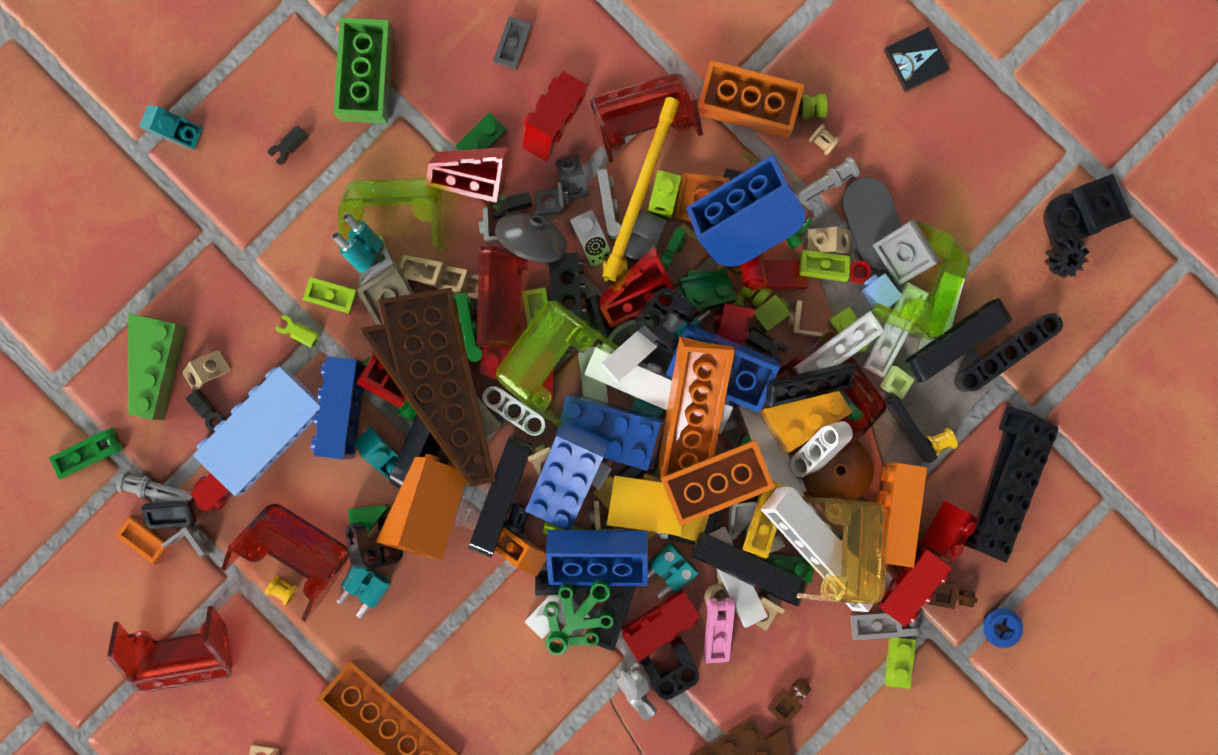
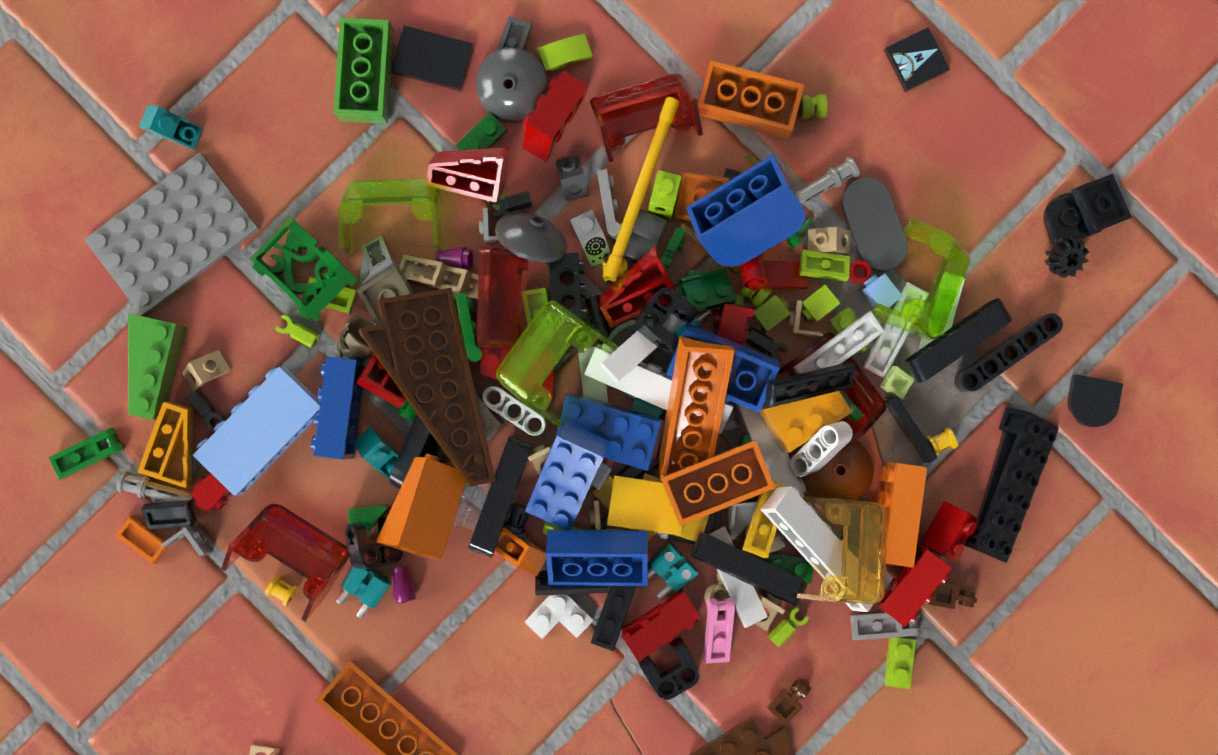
(170, 446): none -> light orange wedge
(171, 234): none -> light grey plate
(173, 661): clear red windscreen -> none
(288, 144): pearl dark grey bar -> none
(297, 238): none -> green fence
(351, 342): none -> dark tan helmet
(361, 244): teal piece -> none
(403, 585): none -> magenta cone
(432, 58): none -> black tile
(456, 257): none -> magenta cone
(528, 83): none -> dark grey dish
(560, 197): dark grey bracket -> none
(564, 52): none -> lime slope
(577, 619): green plant -> none
(635, 686): light grey animal -> none
(786, 627): none -> lime bar
(818, 304): none -> lime brick
(821, 132): tan bush -> none
(906, 252): light grey tile -> none
(1006, 638): blue gear -> none
(1093, 400): none -> black tile

